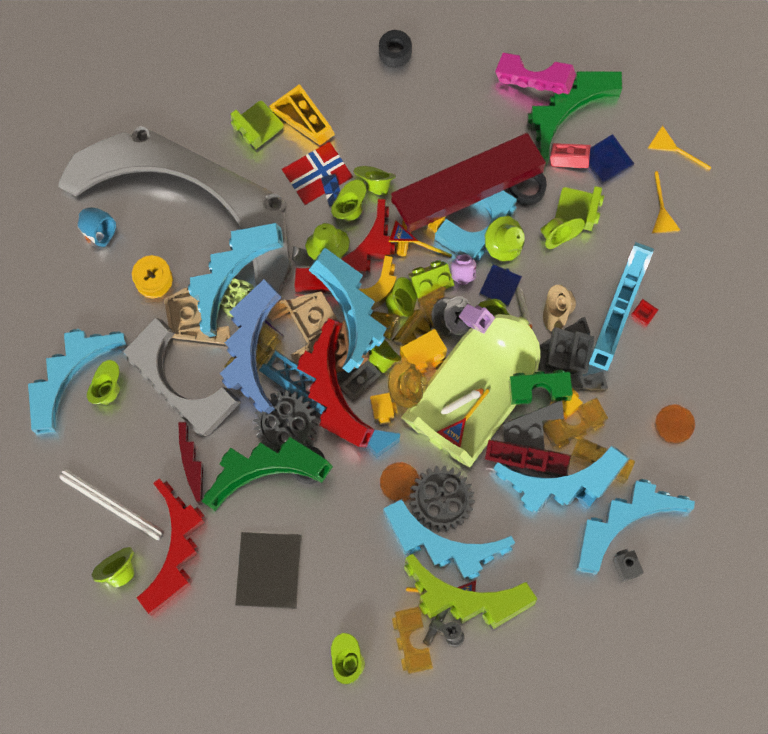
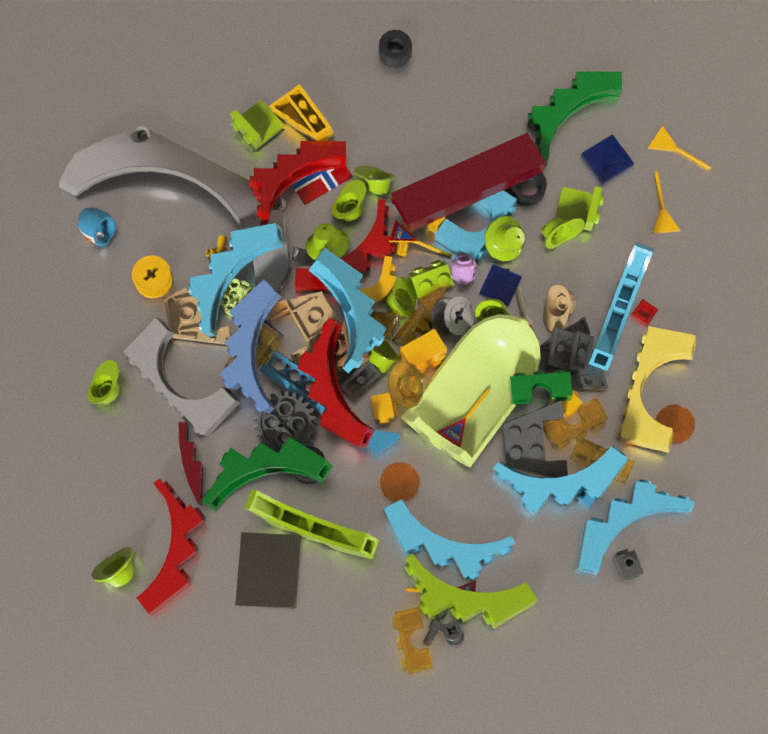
(79, 350): medium azure arch -> none
(111, 504): white axle -> none
(221, 247): none -> yellow arm
(289, 168): none -> red arch
(311, 527): none -> lime arch
(331, 188): dark blue sticker -> none
(346, 658): lime piece -> none
(445, 516): dark grey gear -> none
(462, 401): white piece -> none
(477, 318): lavender brick -> none
(527, 457): dark red slope -> none
(556, 78): dark pink arch -> none
(570, 155): coral slope -> none
(658, 348): none -> light yellow arch

